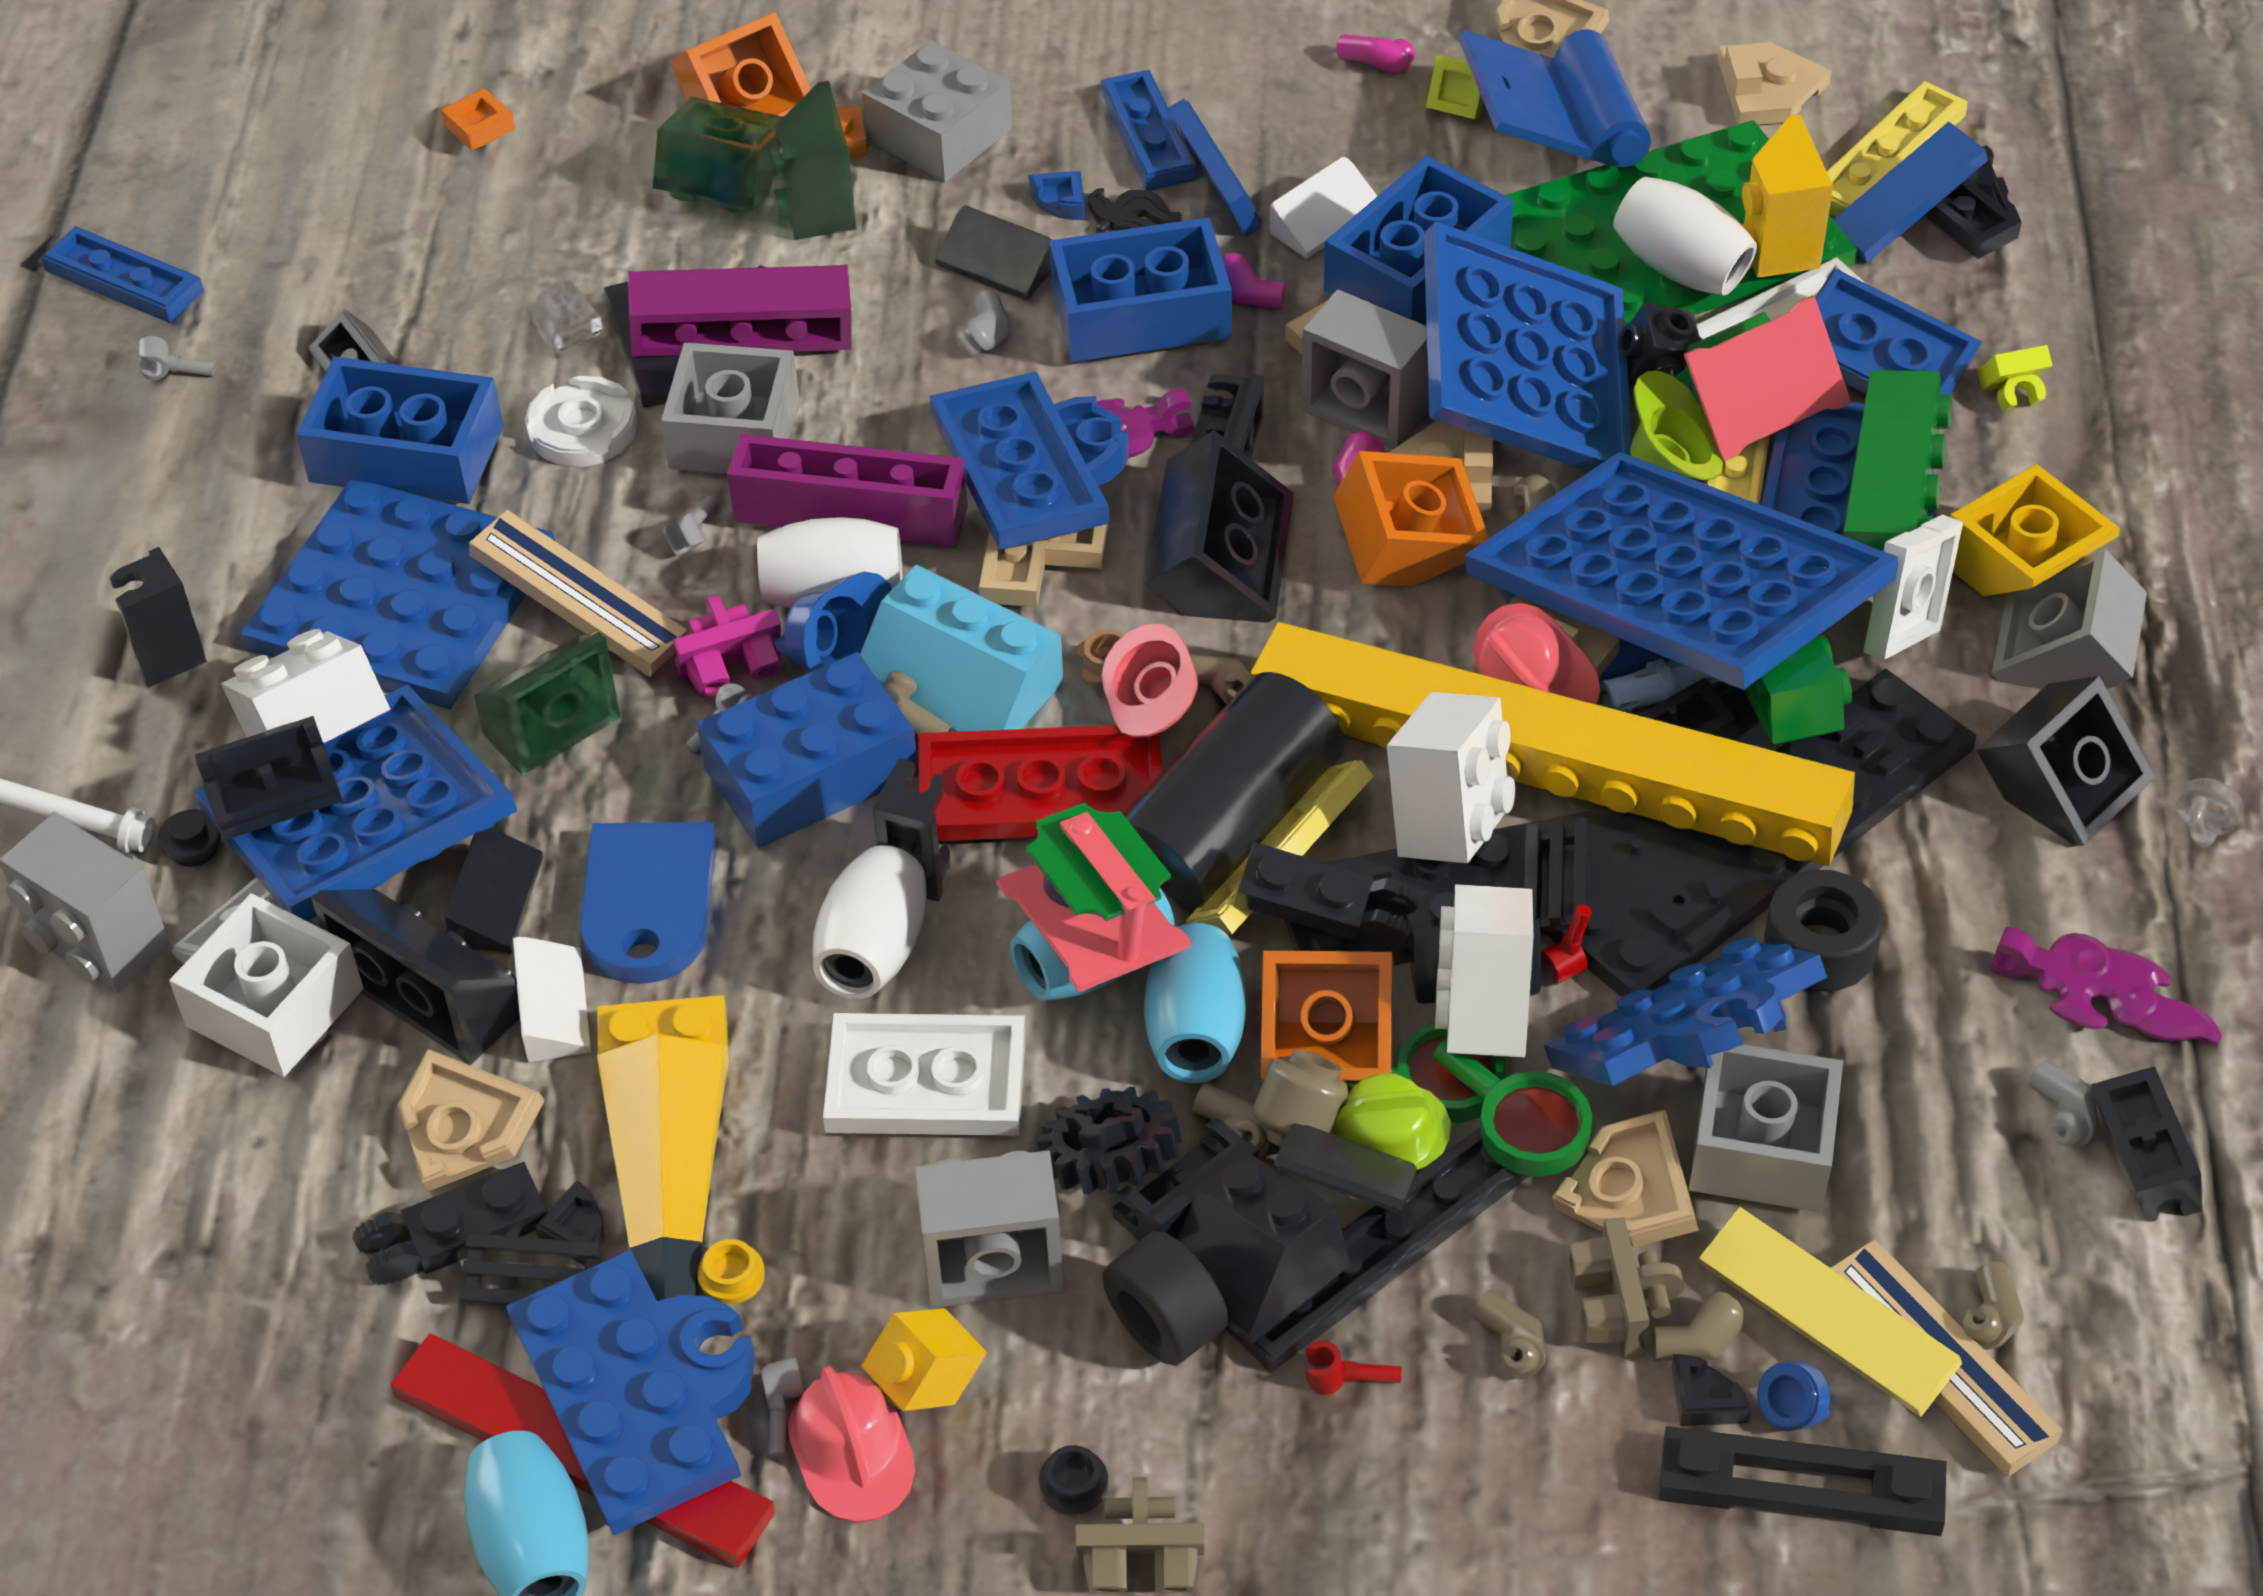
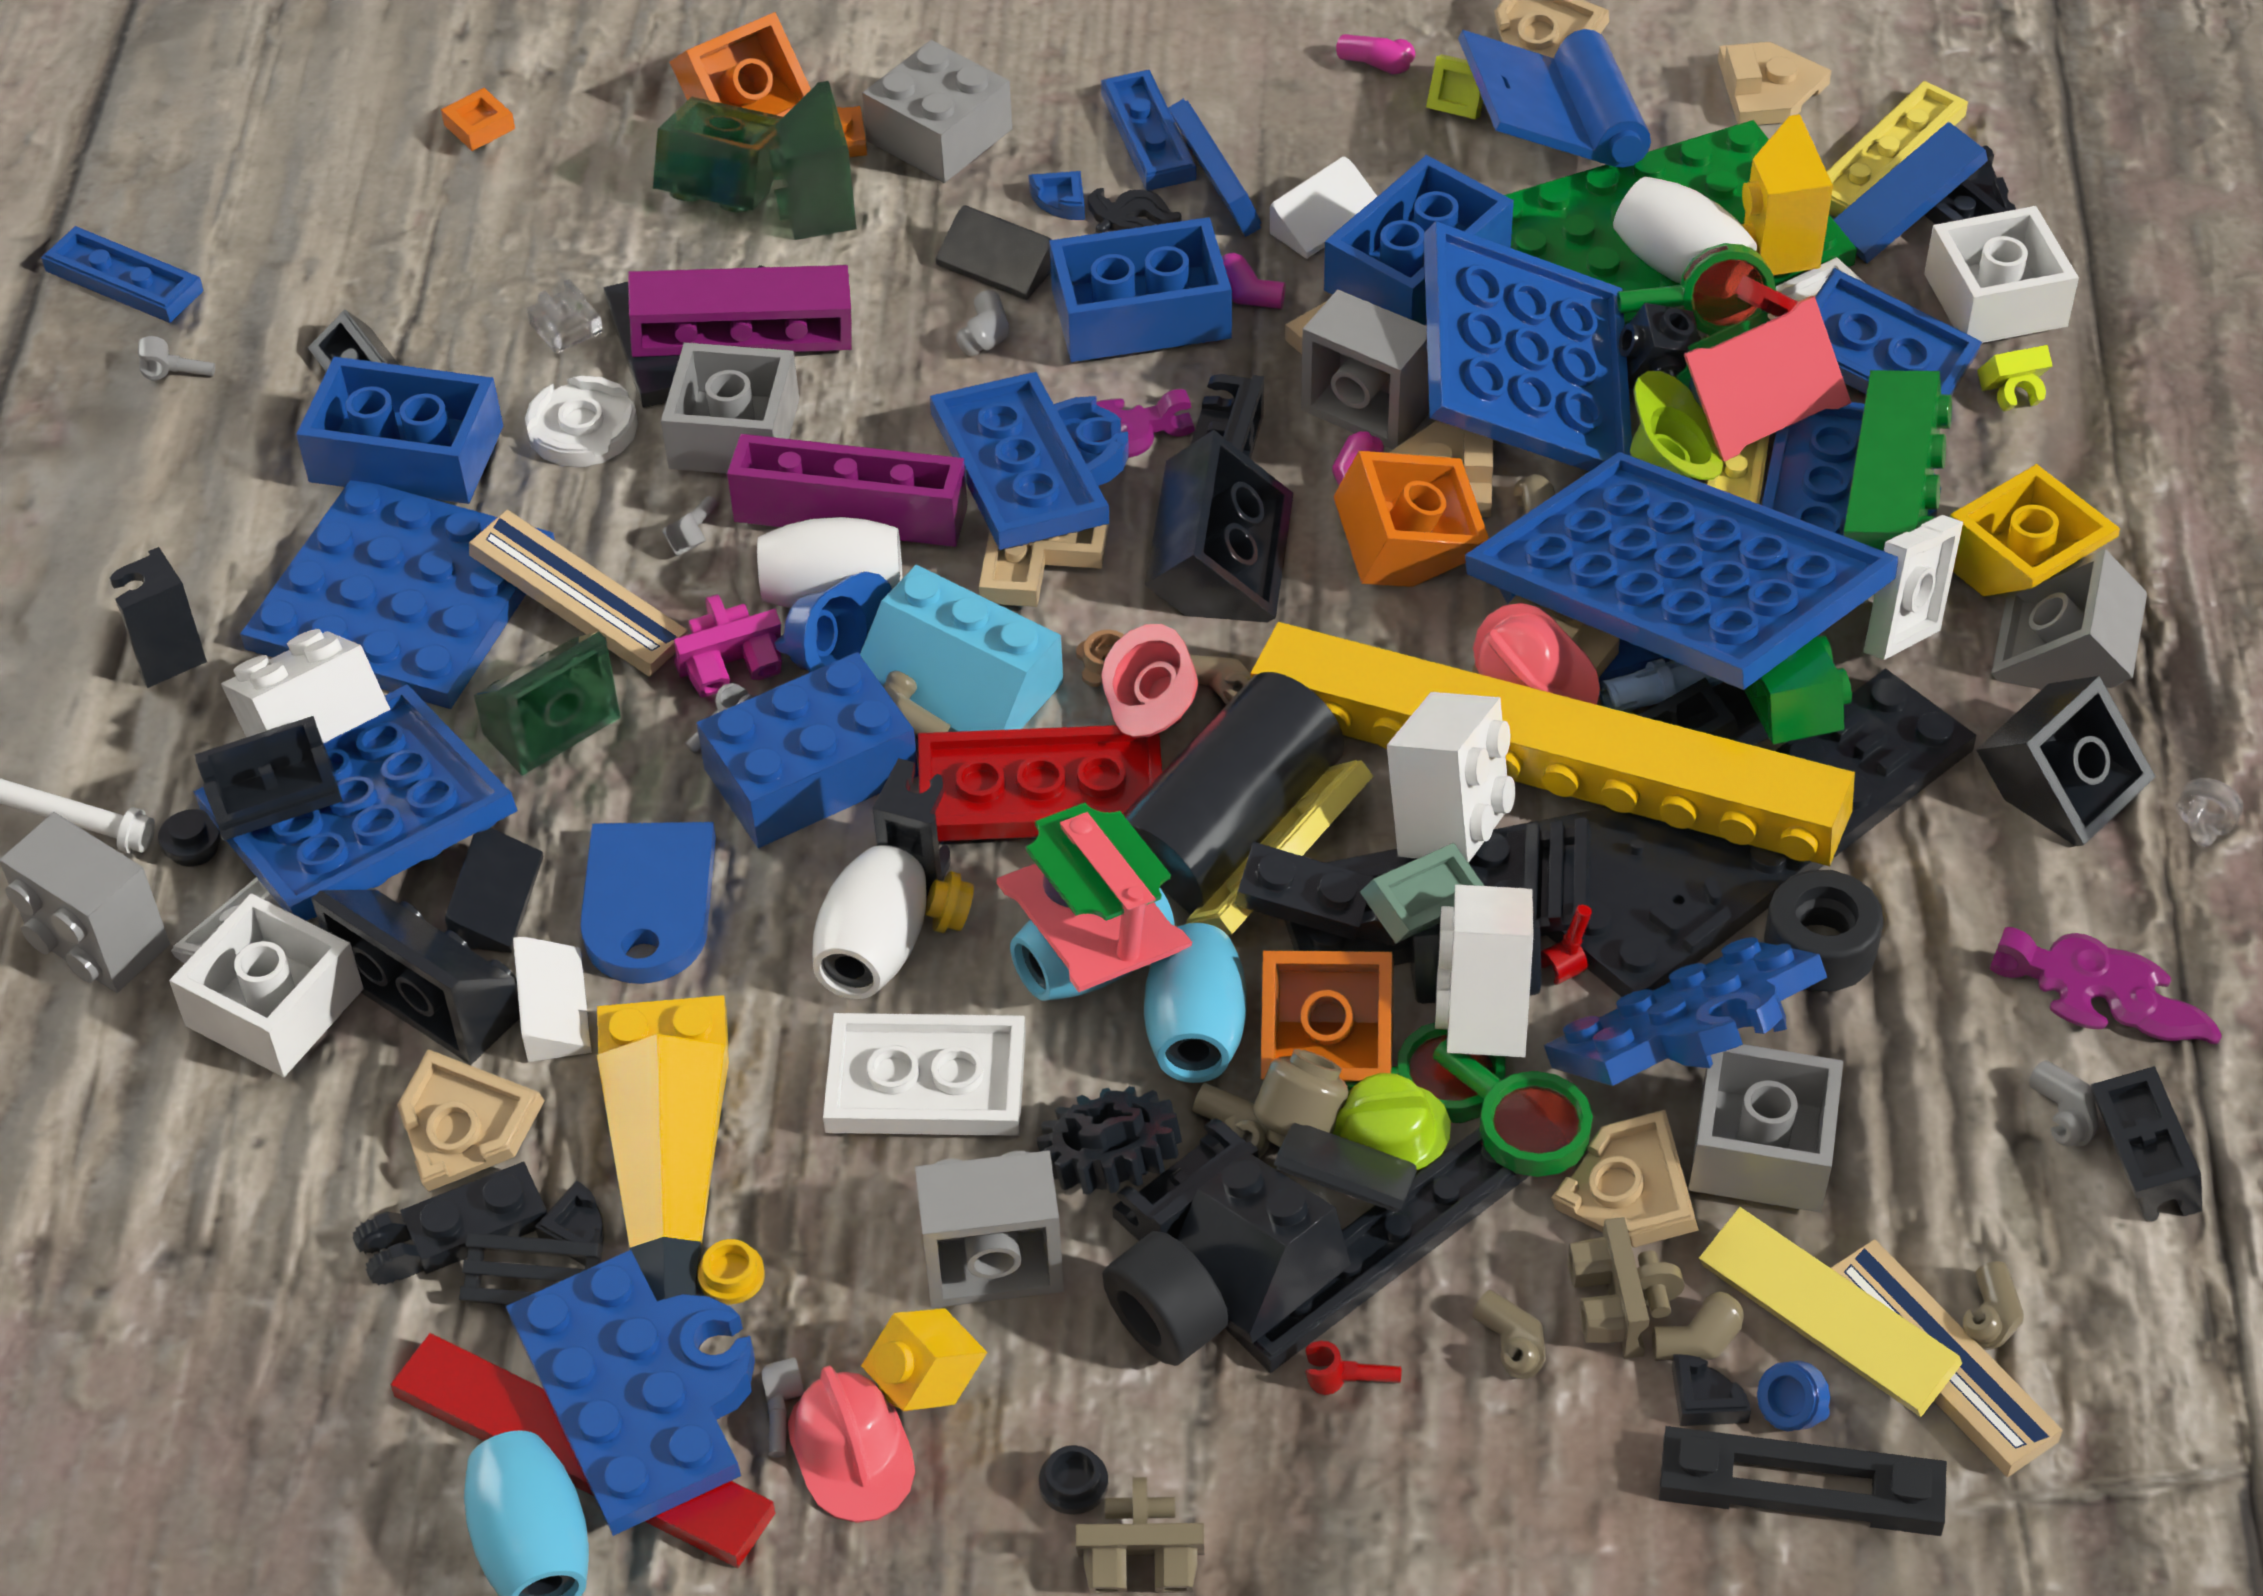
(949, 902): none -> yellow plate
(1413, 894): none -> sand green tile
(1708, 288): none -> piece
(1764, 297): none -> red tile
(2001, 275): none -> white brick

